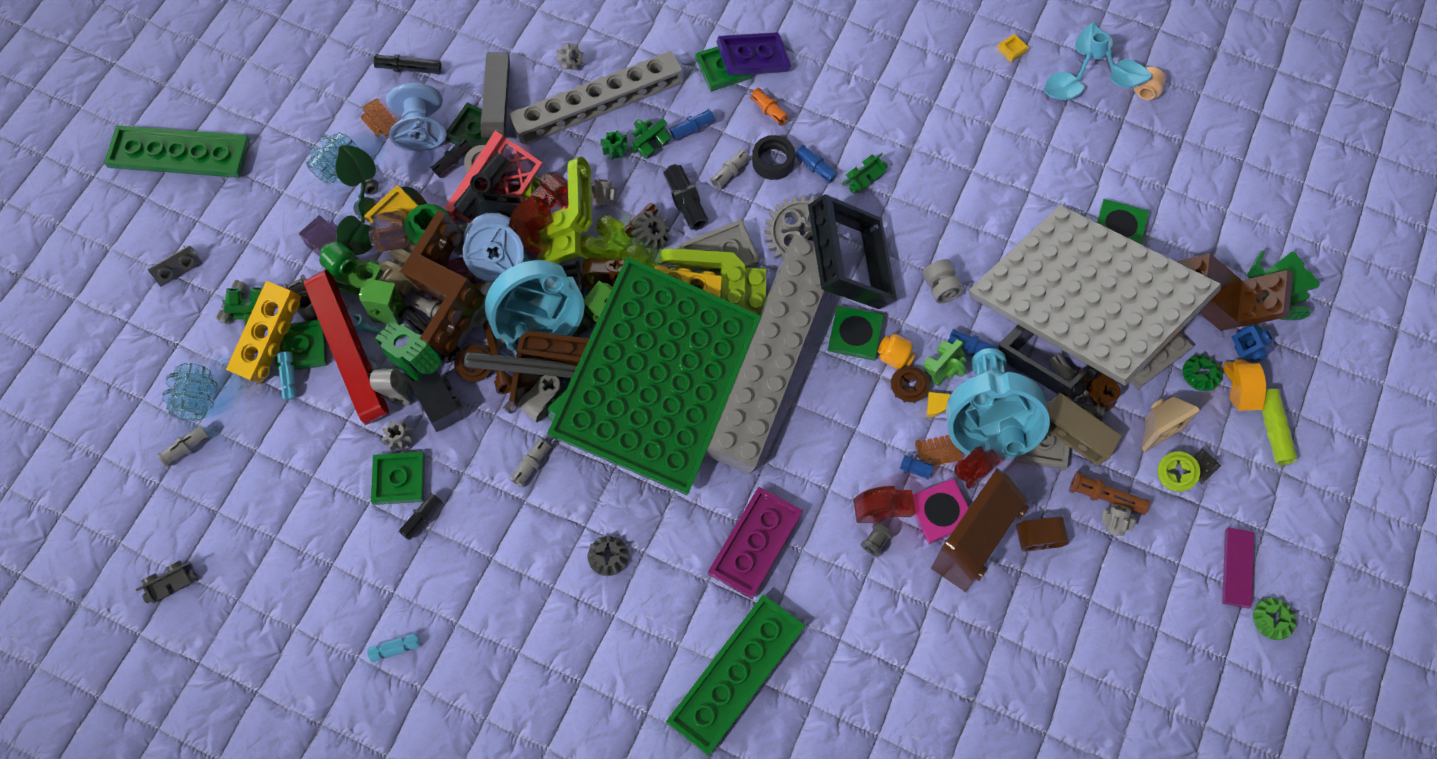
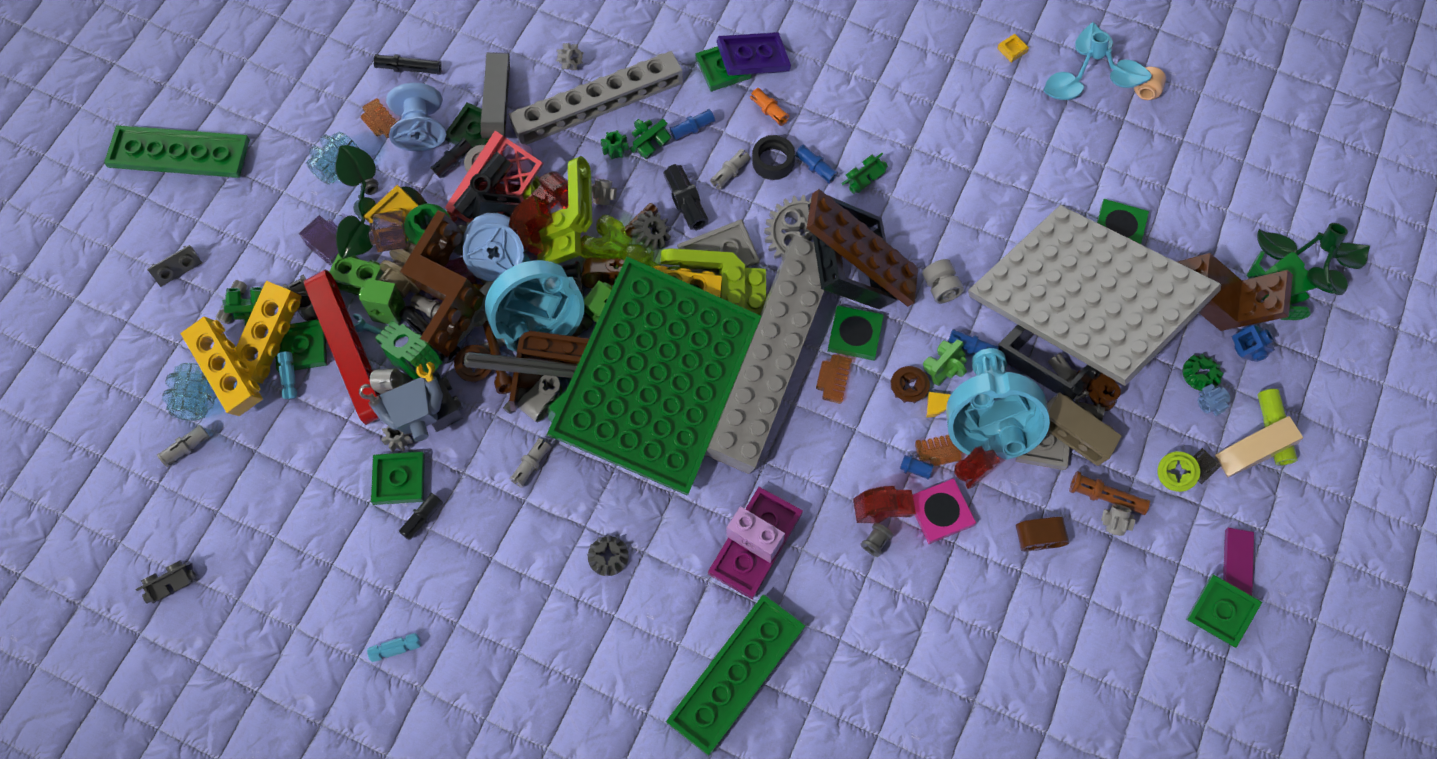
(210, 360): none -> yellow brick
(337, 259): green head -> none
(410, 405): none -> sand blue torso
(755, 534): none -> lavender brick
(828, 378): none -> clear orange piece
(862, 247): none -> reddish brown plate
(896, 351): light orange head -> none
(980, 531): reddish brown windscreen -> none
(1166, 357): light grey plate -> none
(1166, 420): tan slope -> none
(1213, 399): none -> medium blue gear
(1224, 611): none -> green tile
(1247, 385): light orange brick -> none
(1259, 446): none -> tan slope
(1265, 624): bright green gear -> none
(1327, 280): none -> dark green plant

